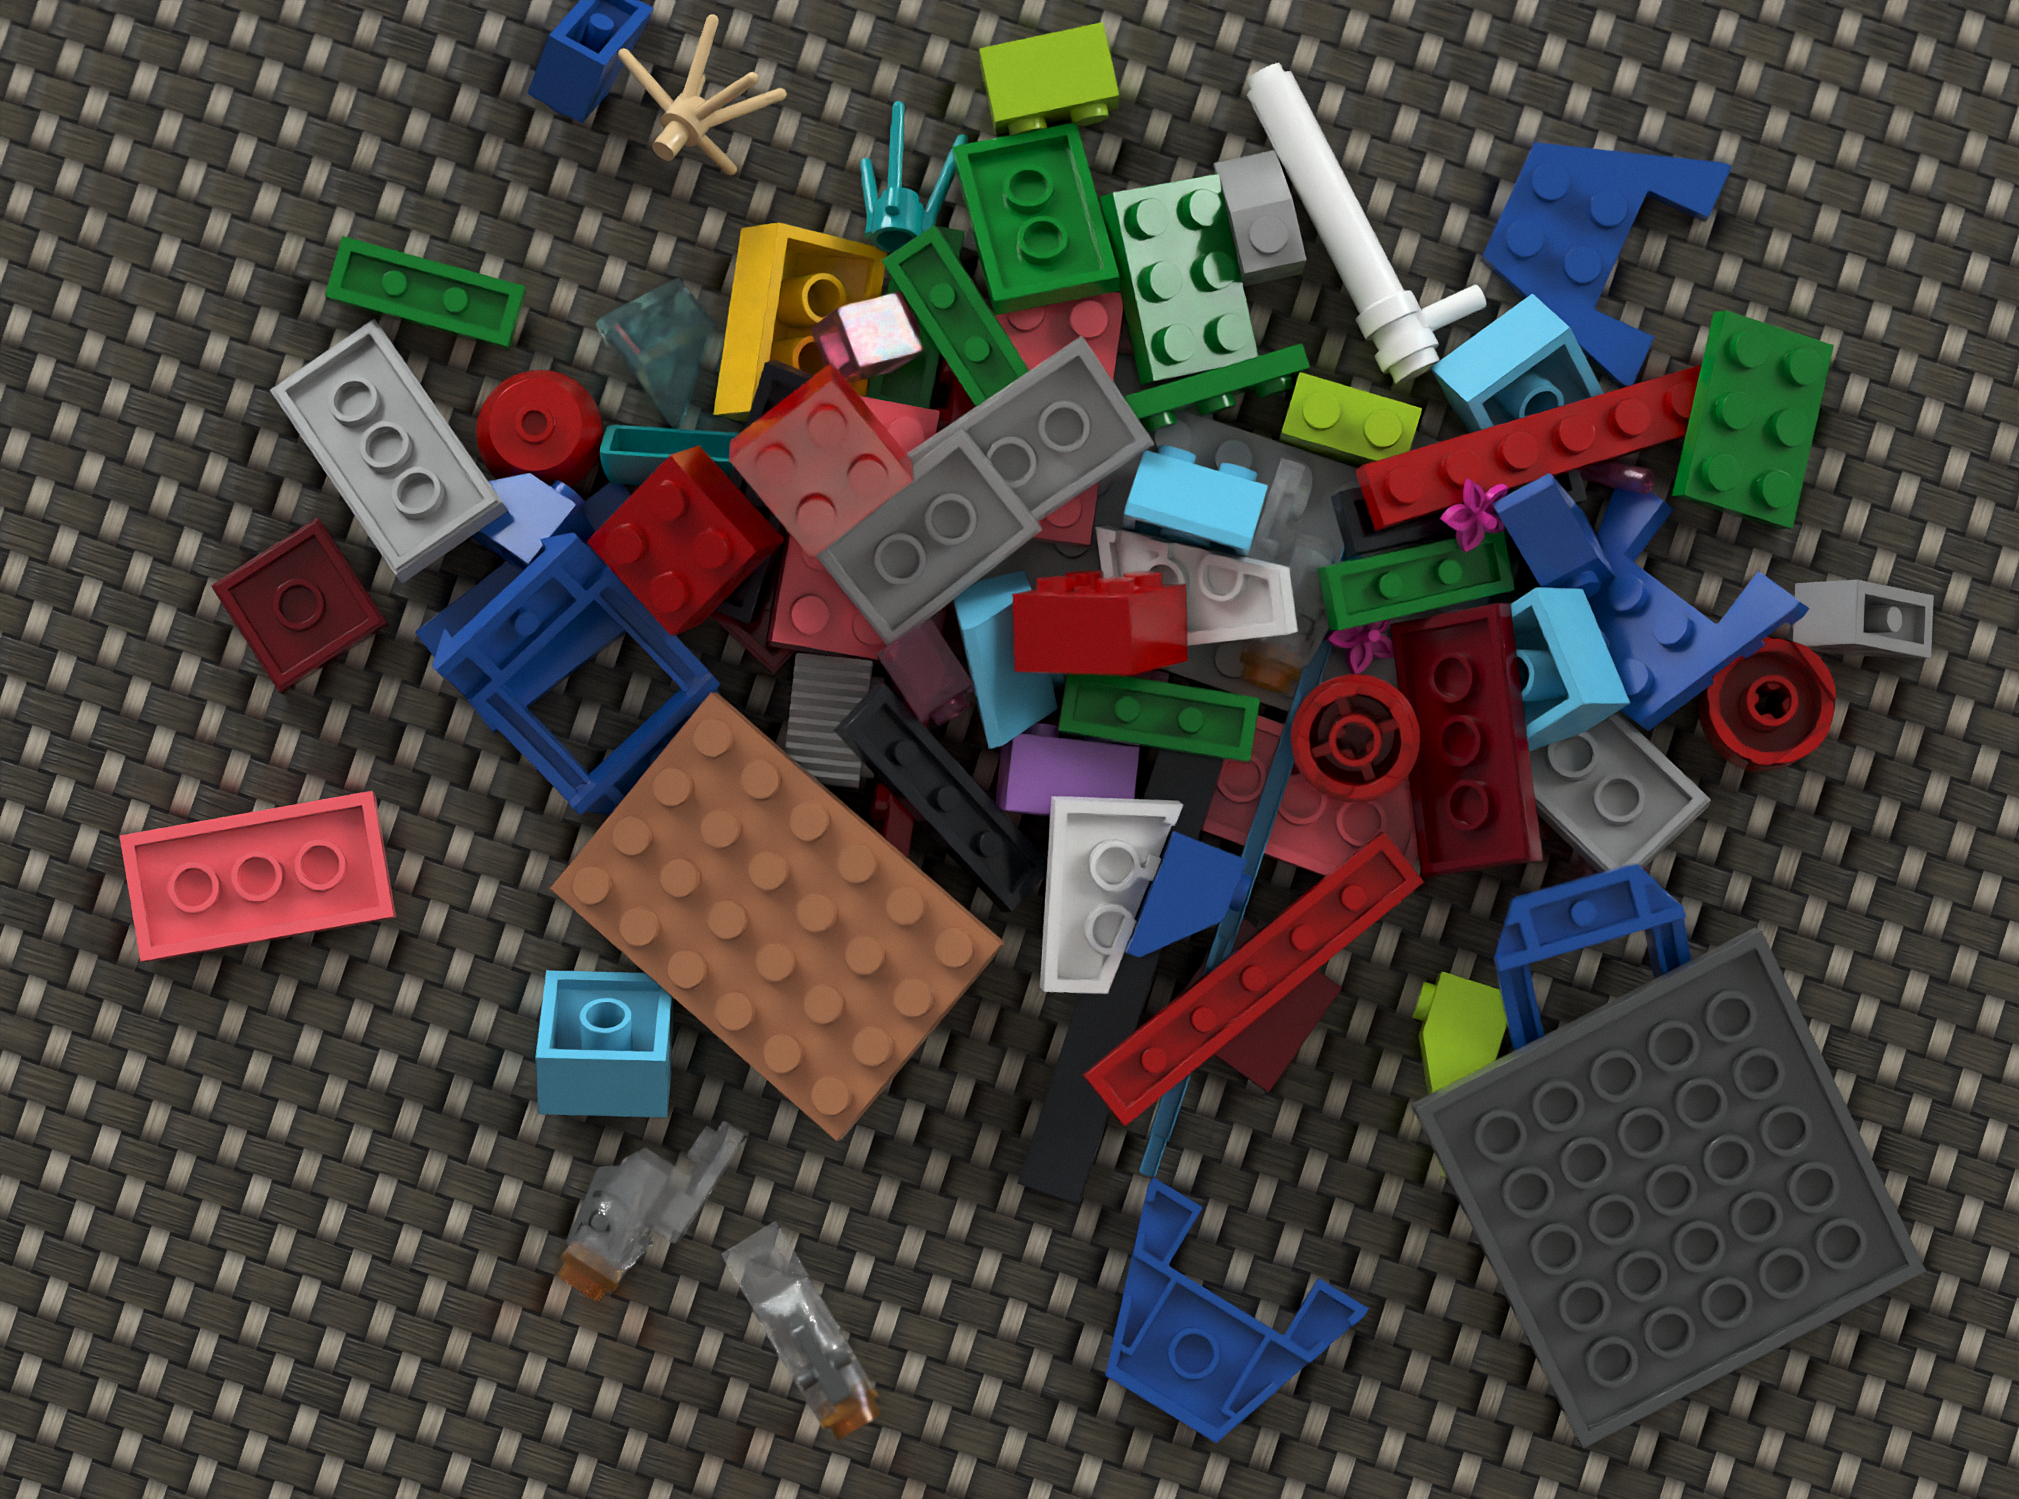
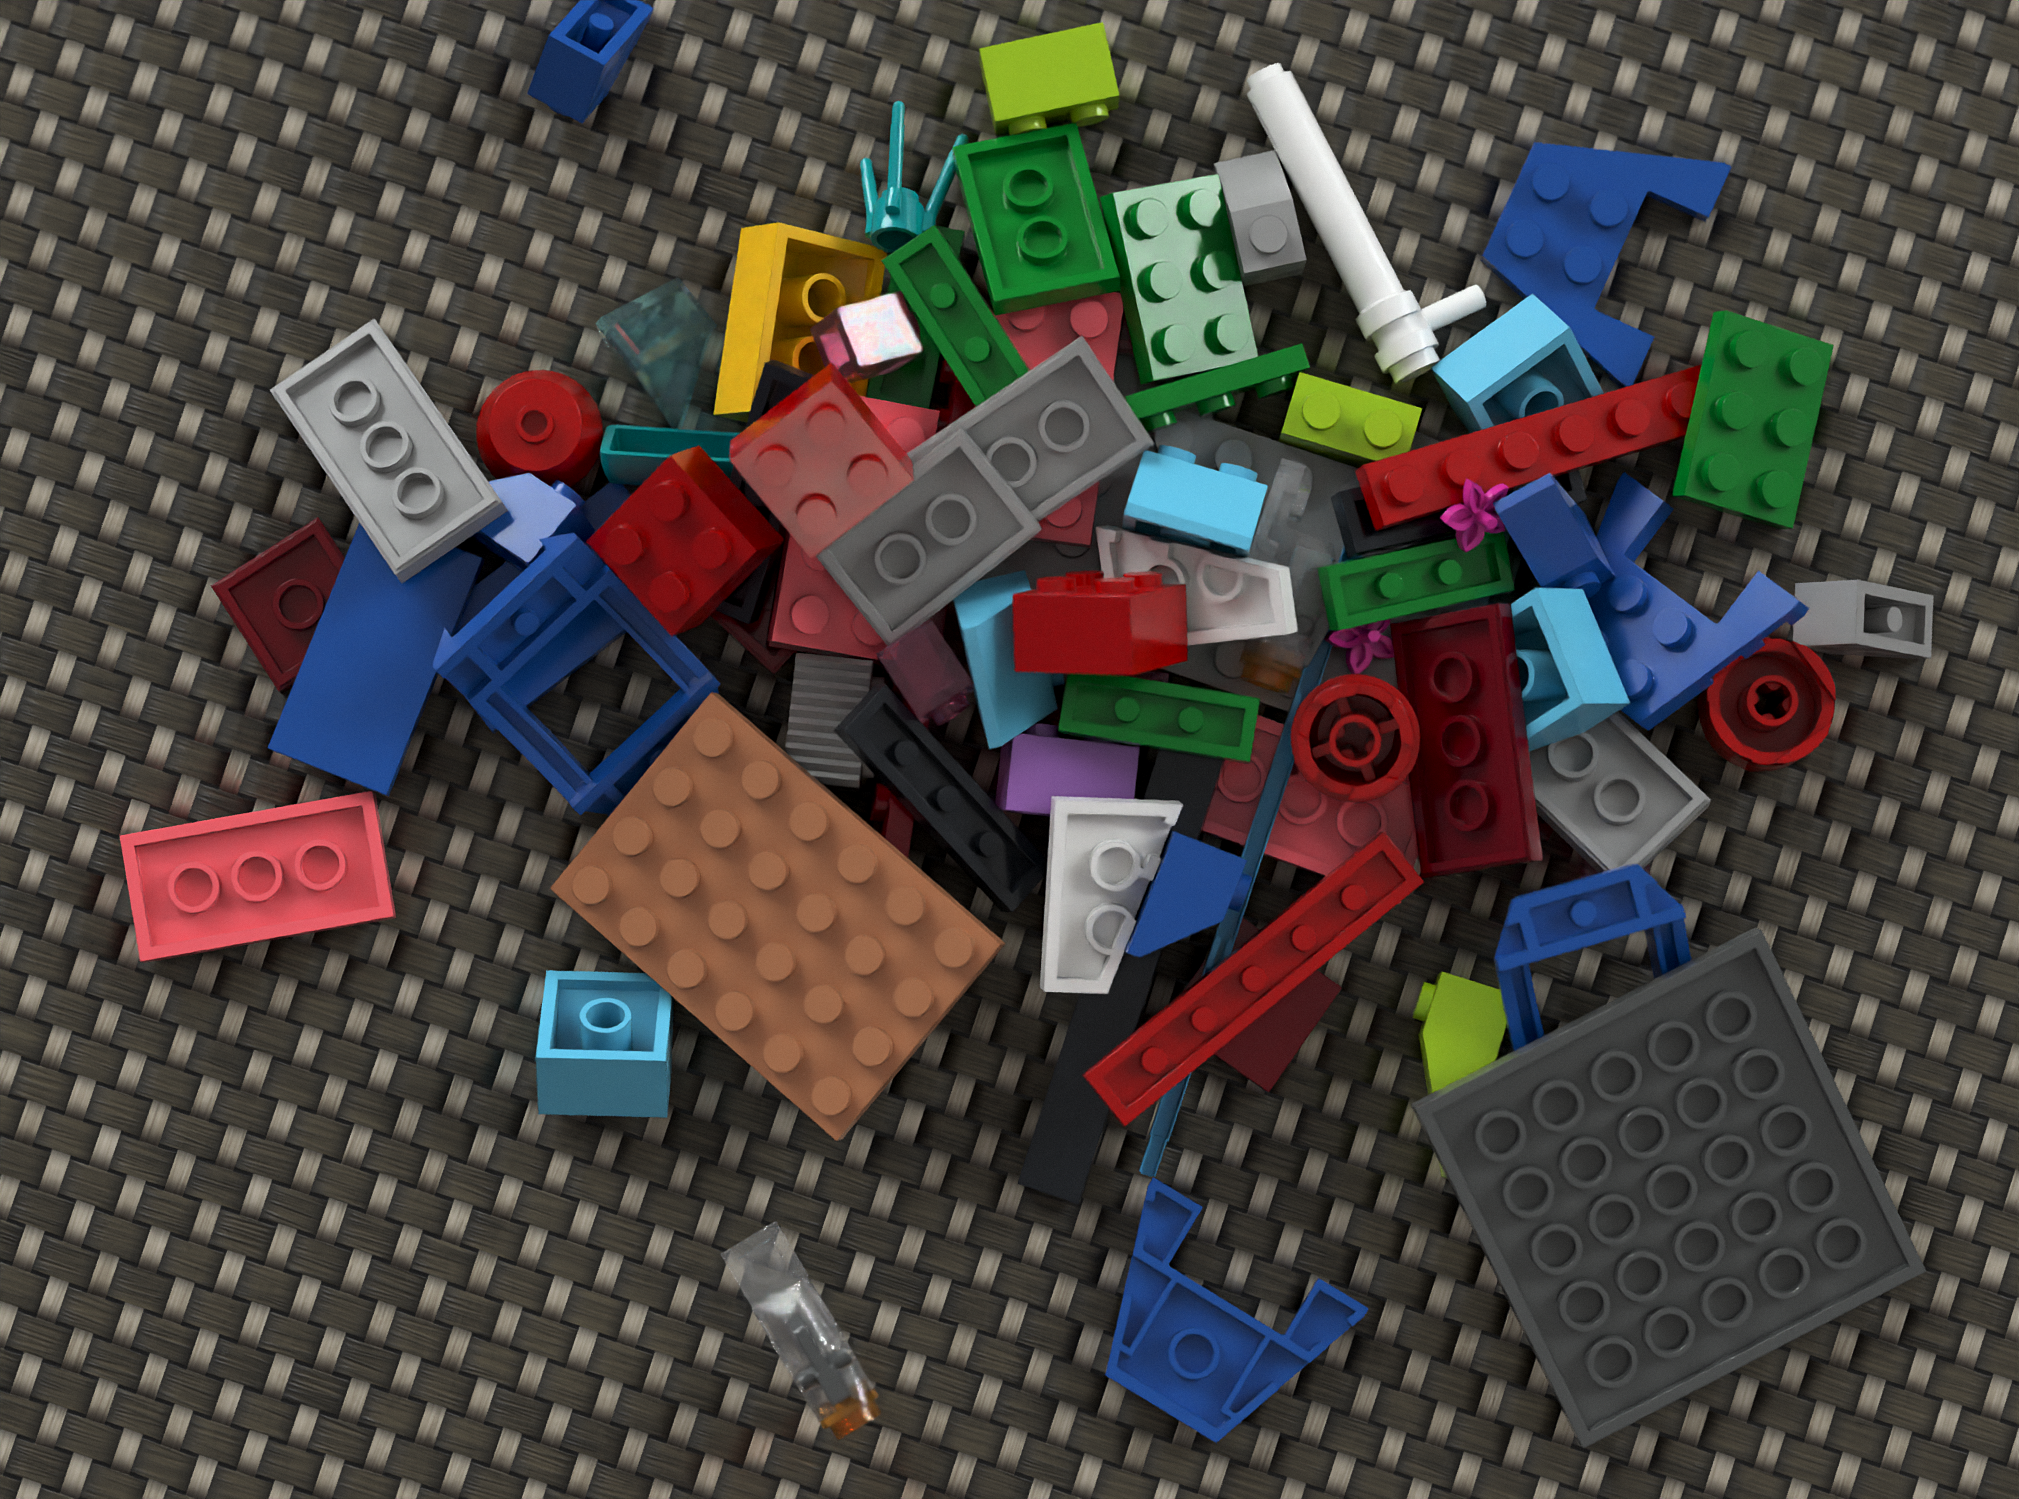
(372, 664): none -> blue tile
(425, 293): green plate -> none
(635, 1201): clear plate -> none
(689, 114): tan plant -> none
(1620, 476): clear pink pin -> none

